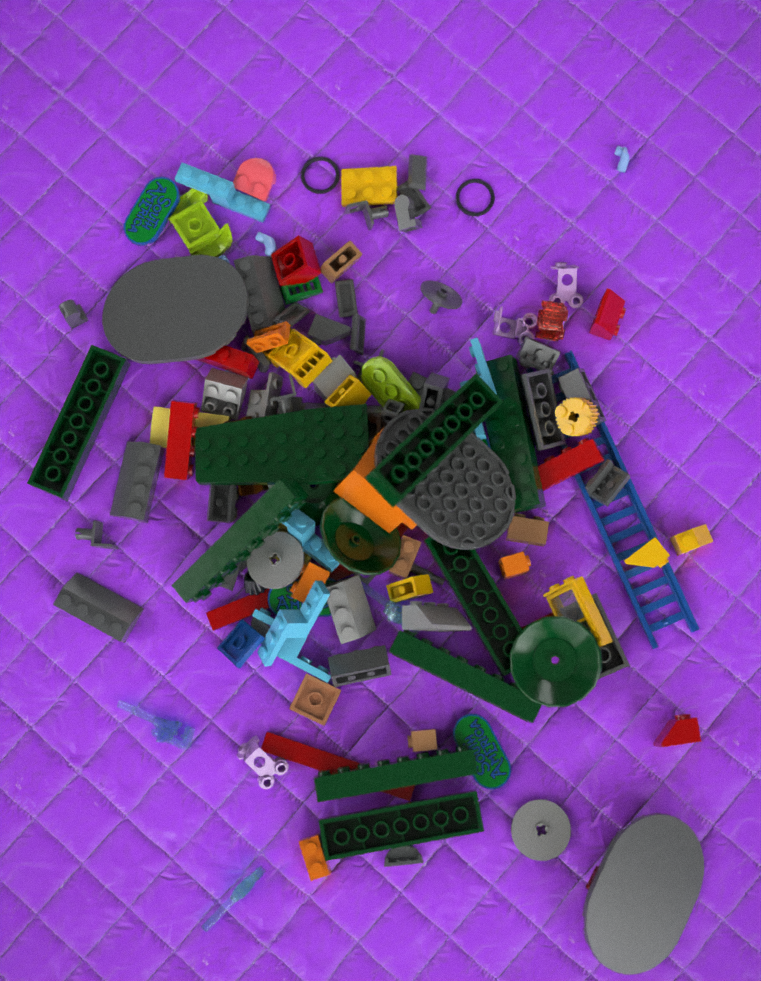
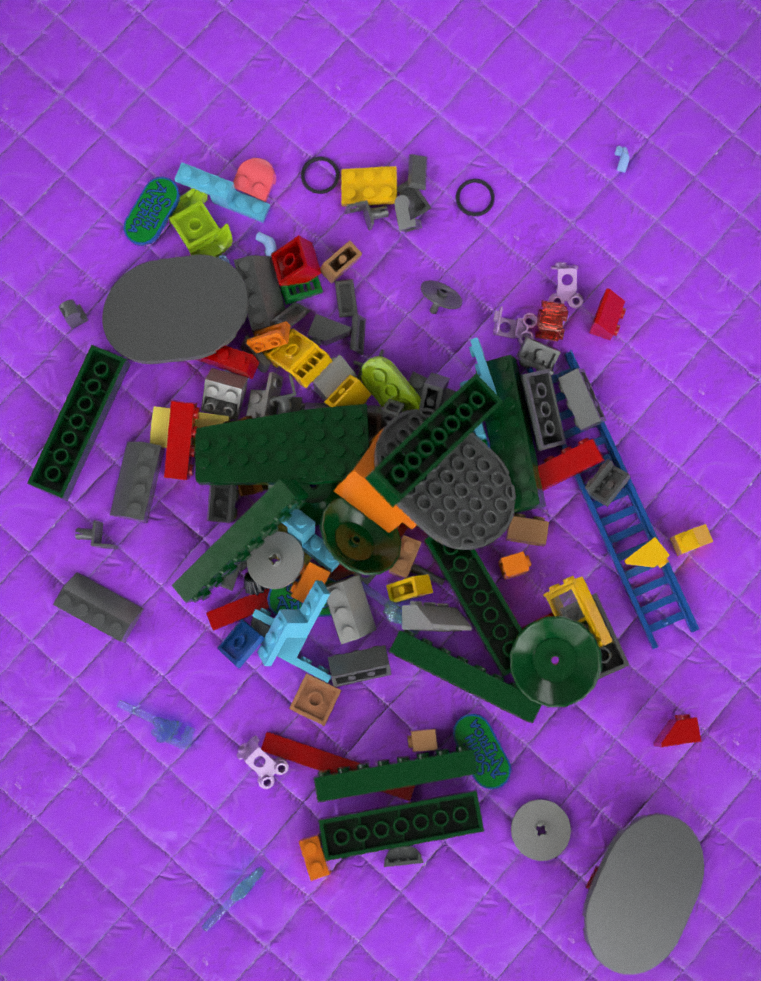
(567, 413): yellow brick -> none

